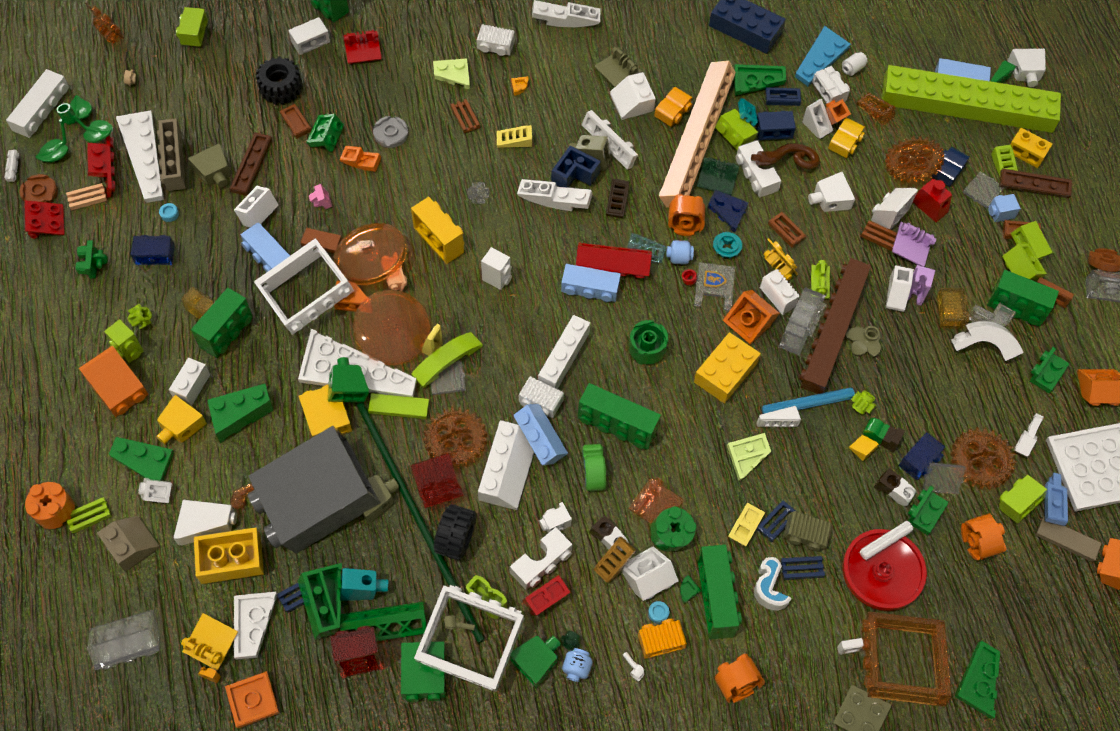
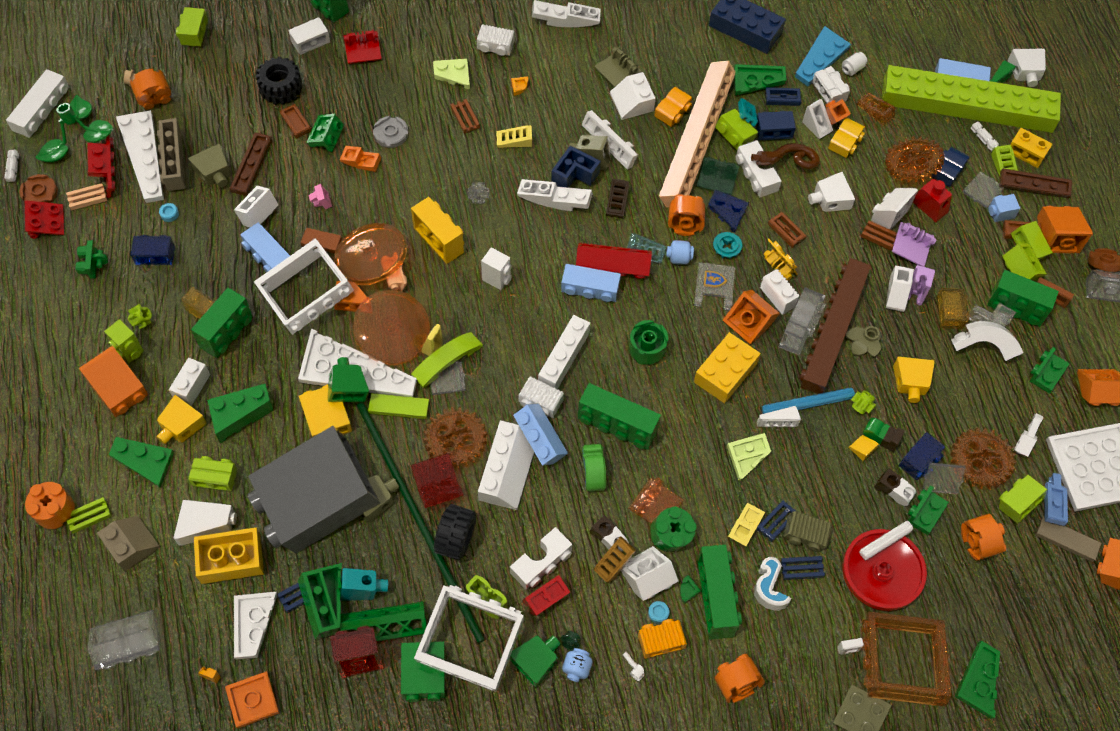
(104, 25): clear orange hinge -> none
(150, 88): none -> orange brick
(155, 490): white bracket -> none
(209, 641): yellow hinge -> none
(212, 473): none -> lime brick
(239, 496): clear orange arm -> none
(450, 623): olive hand -> none
(556, 518): white brick -> none
(686, 275): red hinge -> none
(821, 278): lime hinge -> none
(913, 376): none -> yellow torso
(984, 136): none -> white axle
(1064, 228): none -> orange slope

